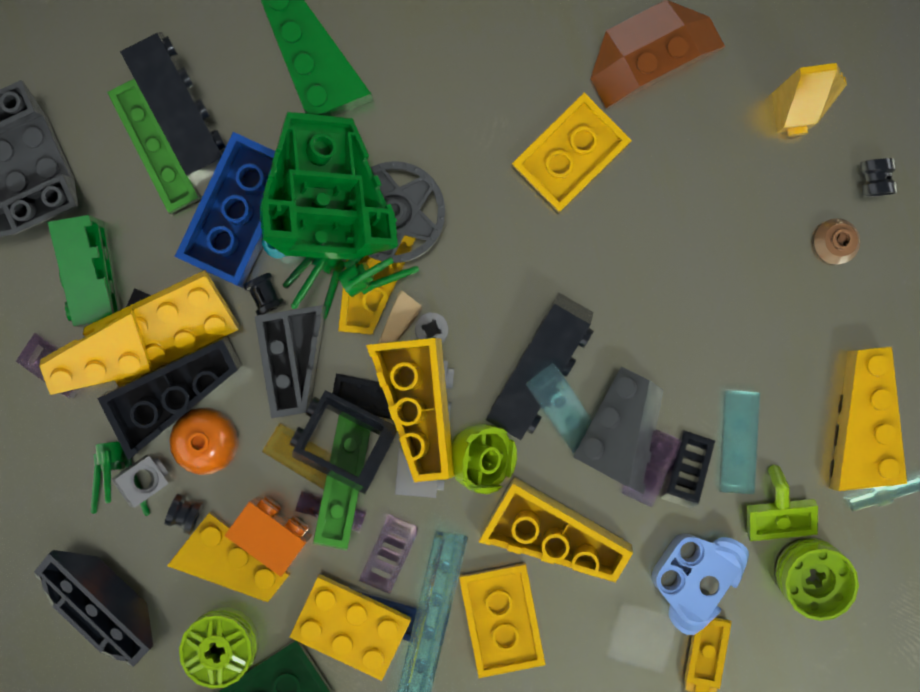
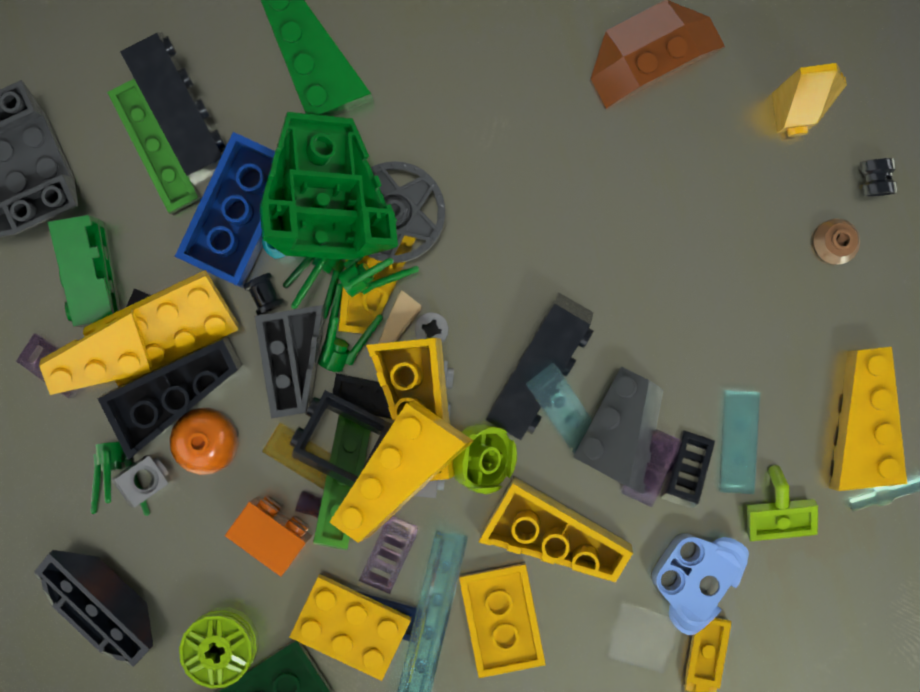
(183, 514): black wheel -> none
(222, 562): yellow wing -> none
(335, 350): none -> green plant
(401, 466): none -> yellow wedge
(571, 152): yellow plate -> none
(834, 584): lime wheel -> none

